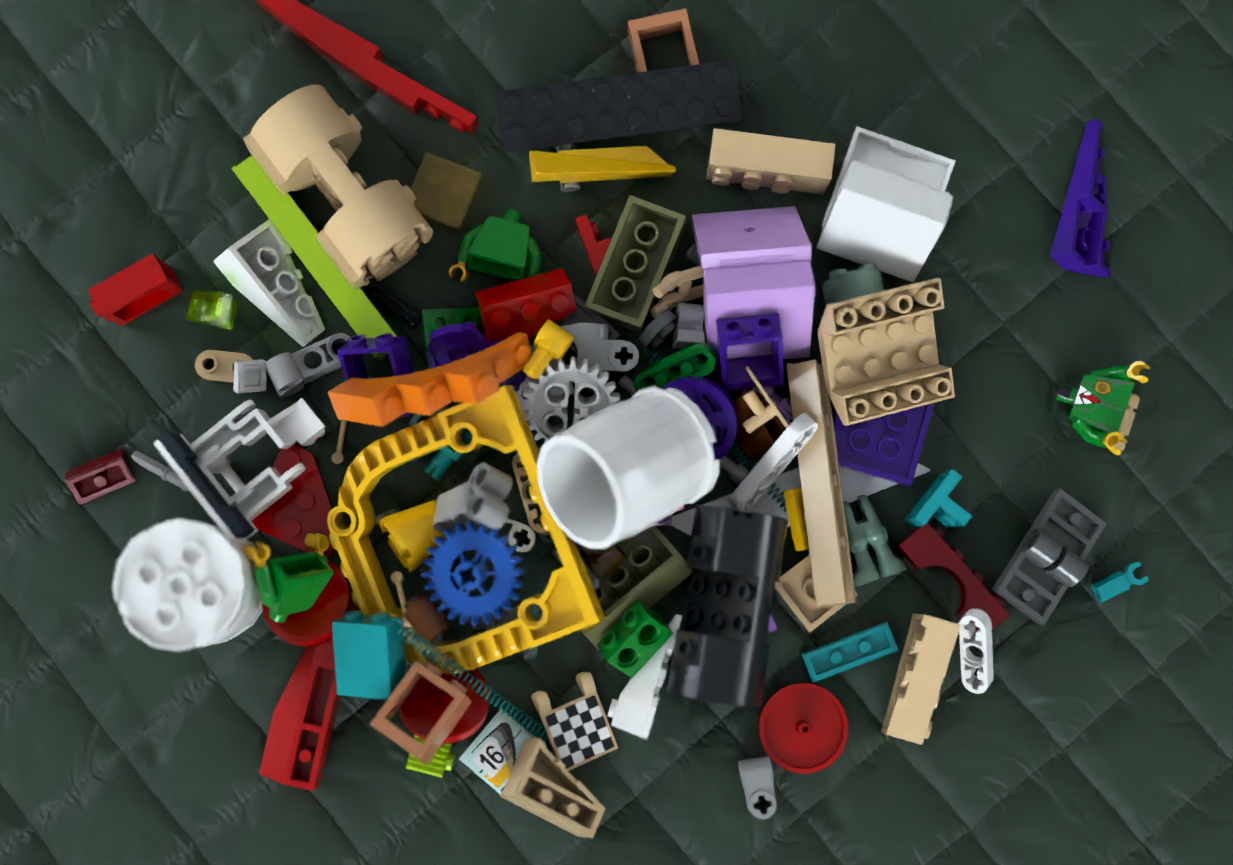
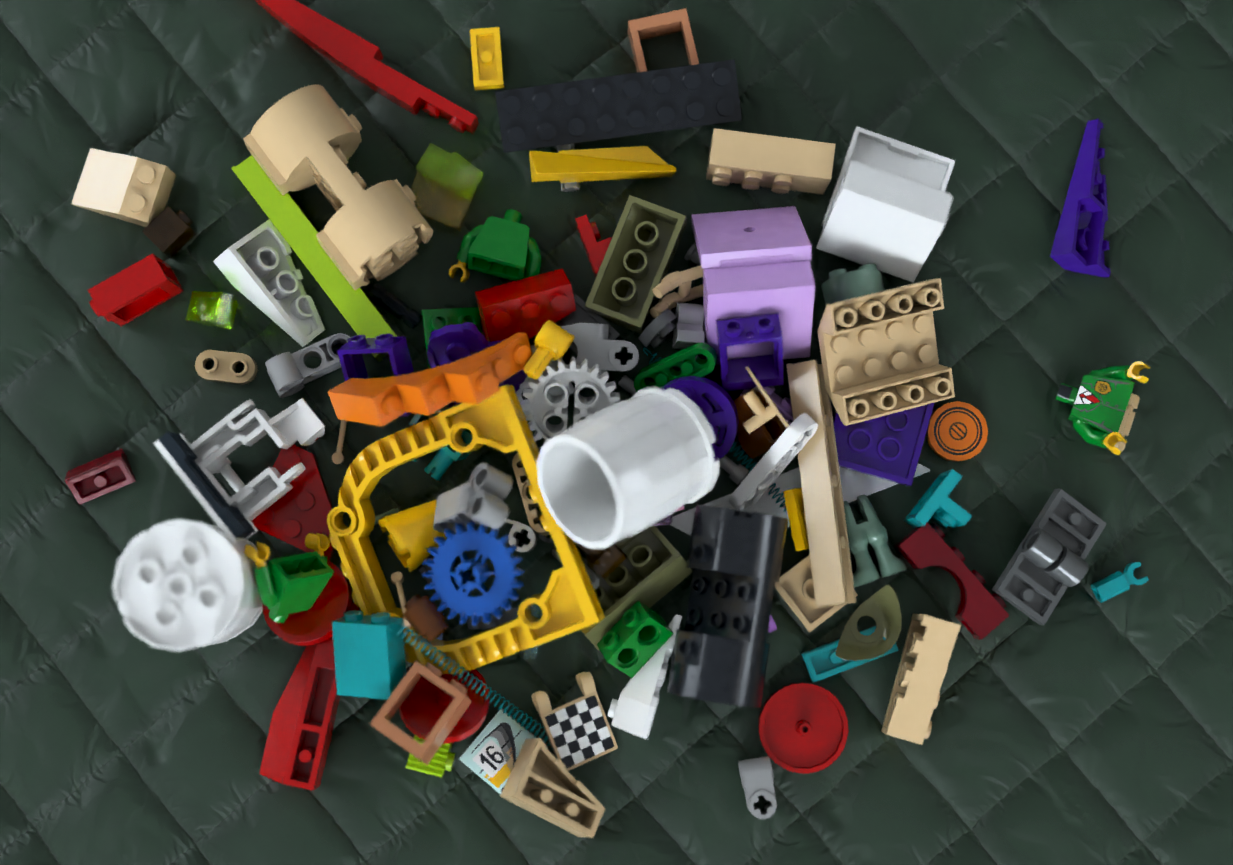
(123, 187): none -> tan slope
(165, 472): light grey piece -> none
(170, 231): none -> dark brown brick
(250, 376): white tile -> none
(449, 170): none -> clear neon green slope
(487, 58): none -> yellow plate
(886, 612): none -> olive piece
(957, 431): none -> orange tile
(982, 640): white beam -> none

